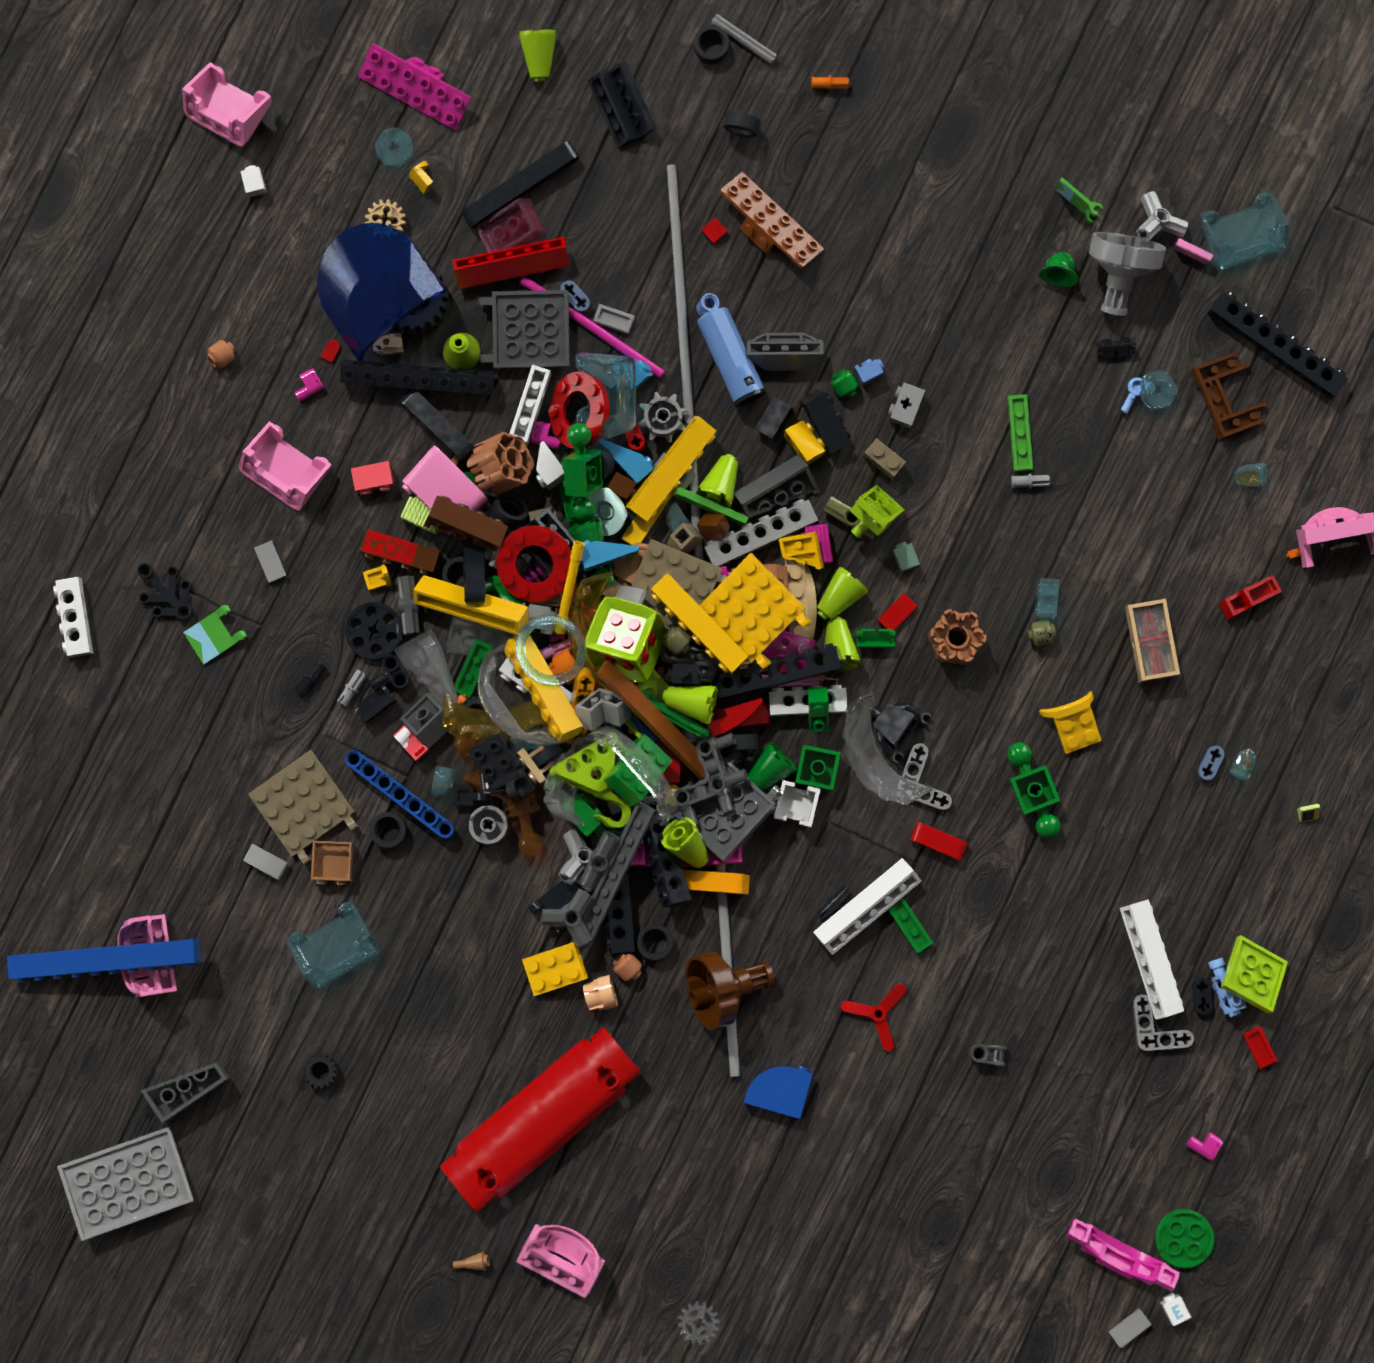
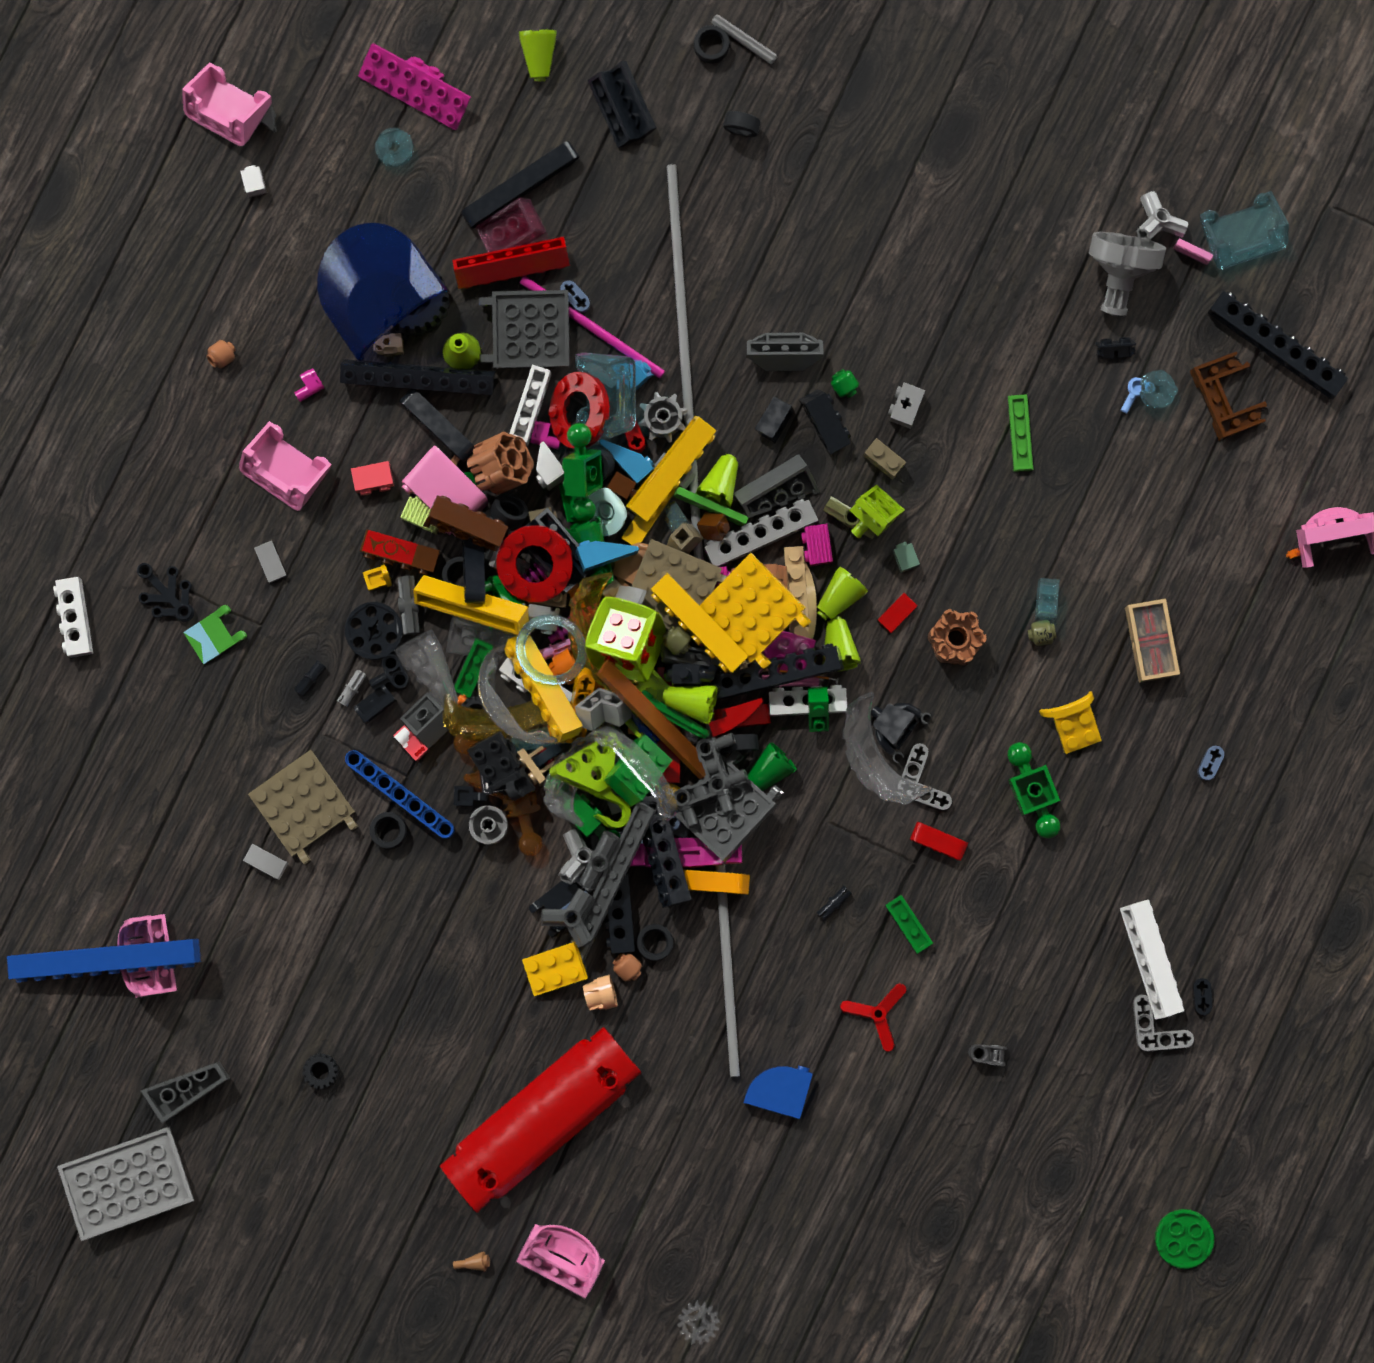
(331, 350): red piece -> none
(332, 862): medium nougat piece -> none
(333, 947): clear light blue windscreen -> none
(394, 213): tan gear -> none
(420, 178): yellow tile -> none
(442, 780): clear light blue rock -> none
(575, 558): yellow piece -> none
(613, 319): light grey tile -> none
(685, 842): lime cone -> none
(714, 230): red tile -> none
(717, 989): reddish brown piece -> none
(729, 352): medium blue piece -> none
(768, 223): dark orange bracket -> none
(797, 804): white piece -> none
(803, 549): yellow wing -> none
(804, 442): yellow slope -> none
(817, 768): green brick -> none
(830, 82): orange axle -> none
(867, 639): green hinge -> none
(867, 906): white brick -> none
(869, 371): medium blue brick -> none
(1030, 481): light grey axle -> none
(1059, 270): green piece -> none
(1078, 200): bright green flag -> none
(1122, 1257): dark pink piece -> none
(1129, 1328): light grey tile -> none
(1175, 1309): white brick -> none
(1208, 1147): dark pink piece -> none
(1234, 1002): light blue brick -> none
(1243, 765): clear light blue rock -> none
(1249, 597): red slope -> none
(1252, 475): clear light blue rock -> none
(1254, 974): lime plate -> none
(1259, 1047): red tile -> none
(1308, 813): slope -> none

